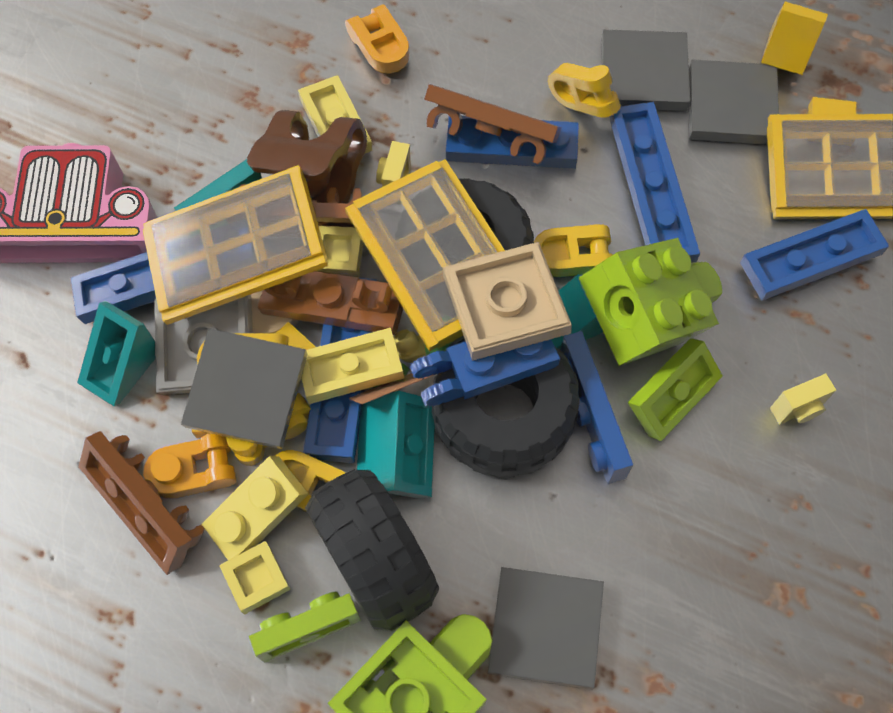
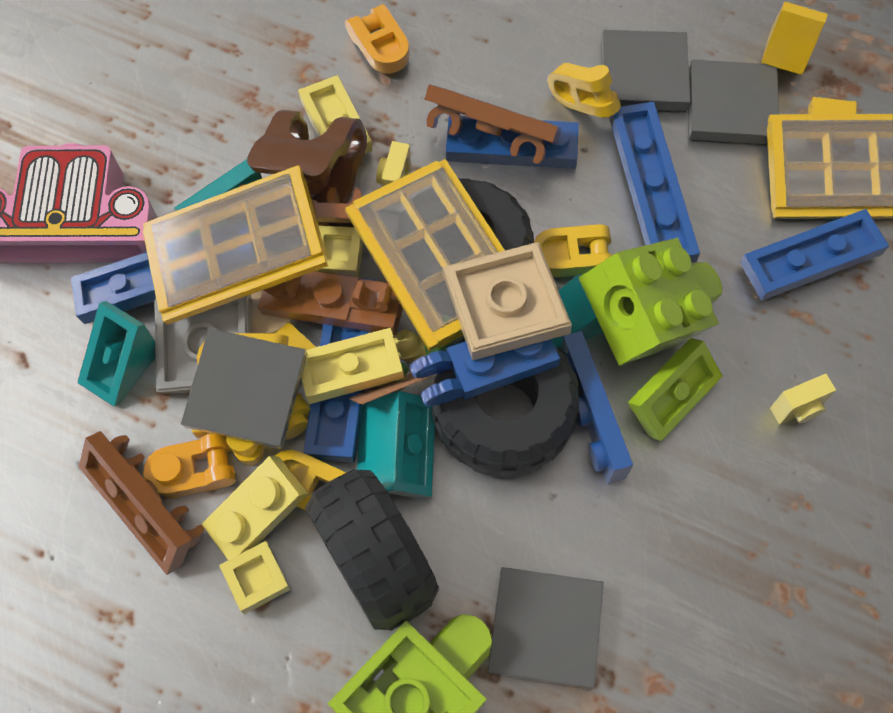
(284, 634): lime plate -> none

